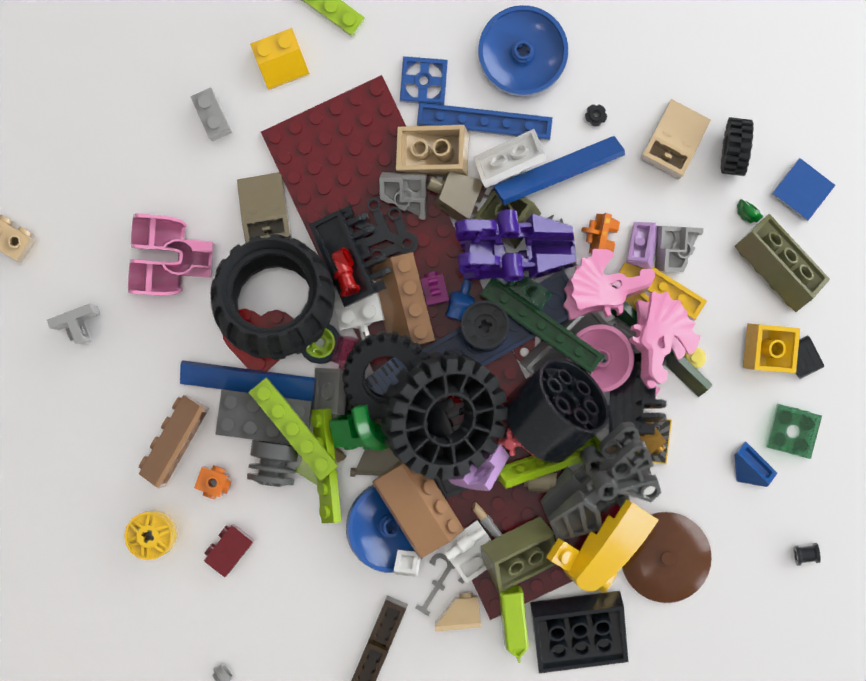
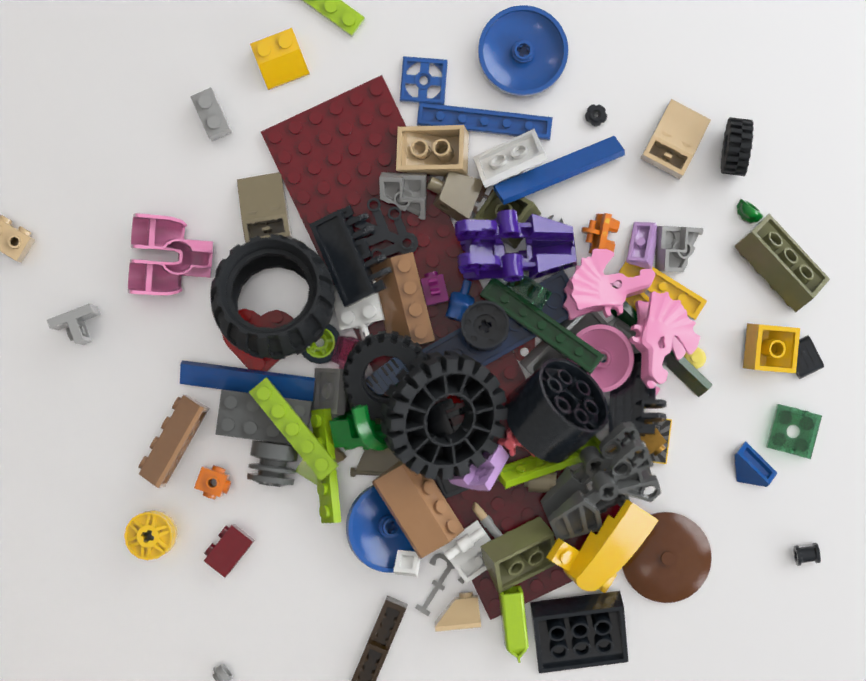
(344, 276): red connector -> none
(803, 189): blue tile -> none

